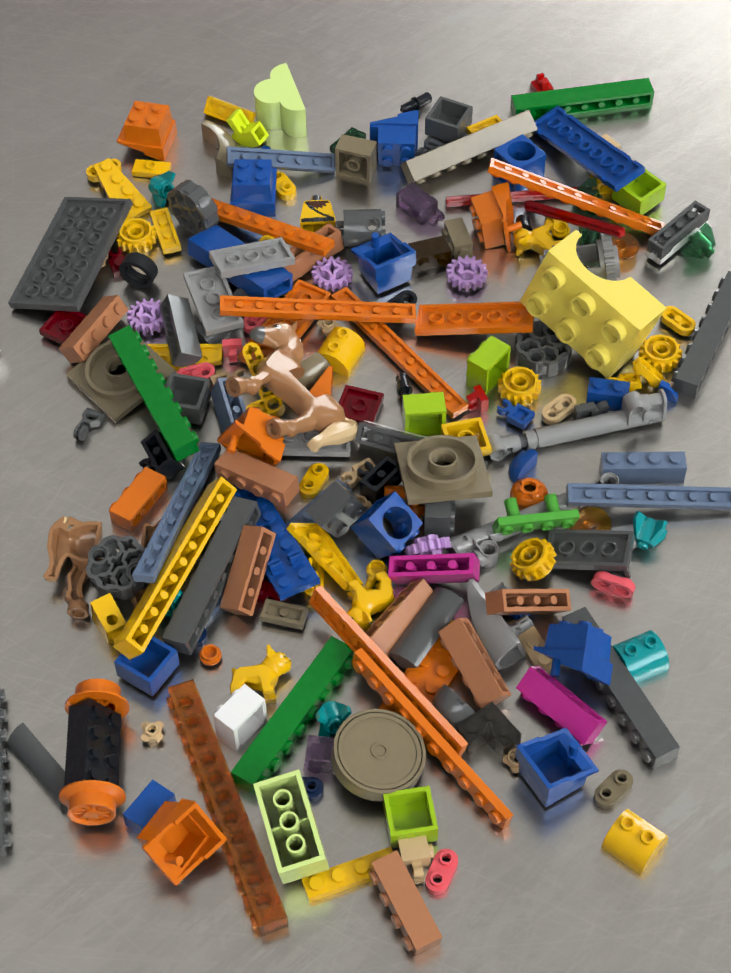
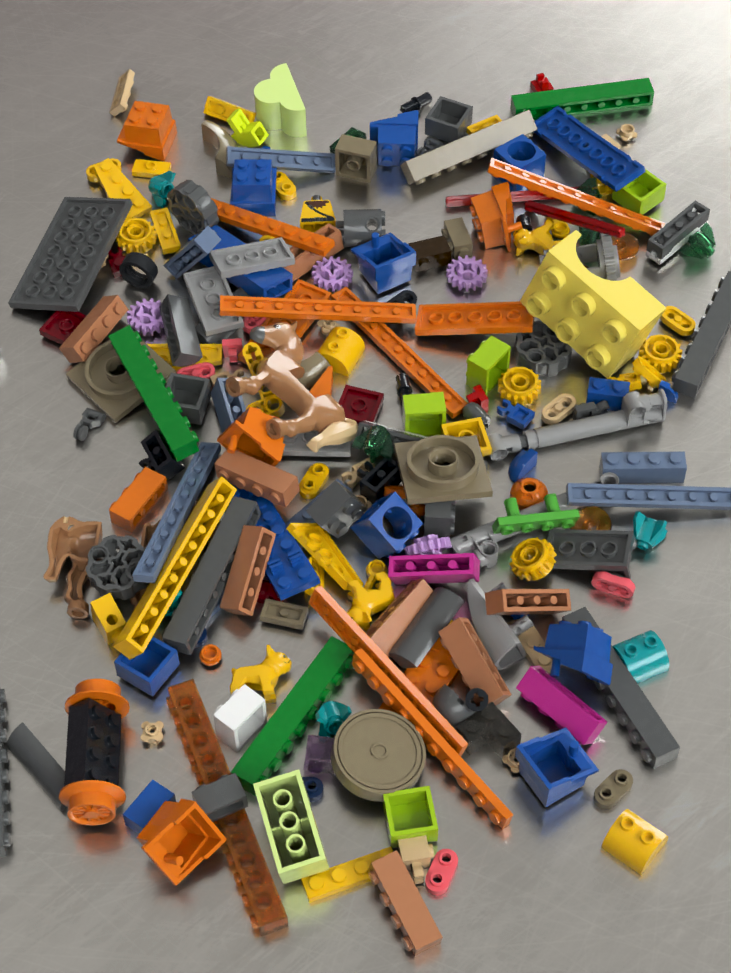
(122, 93): none -> tan plate
(192, 252): none -> sand blue brick
(221, 797): none -> dark grey piece
(375, 442): none -> clear green brick
(419, 205): clear purple brick -> none
(474, 410): none -> dark grey brick
(481, 694): none -> black bush
(626, 132): none -> tan plate

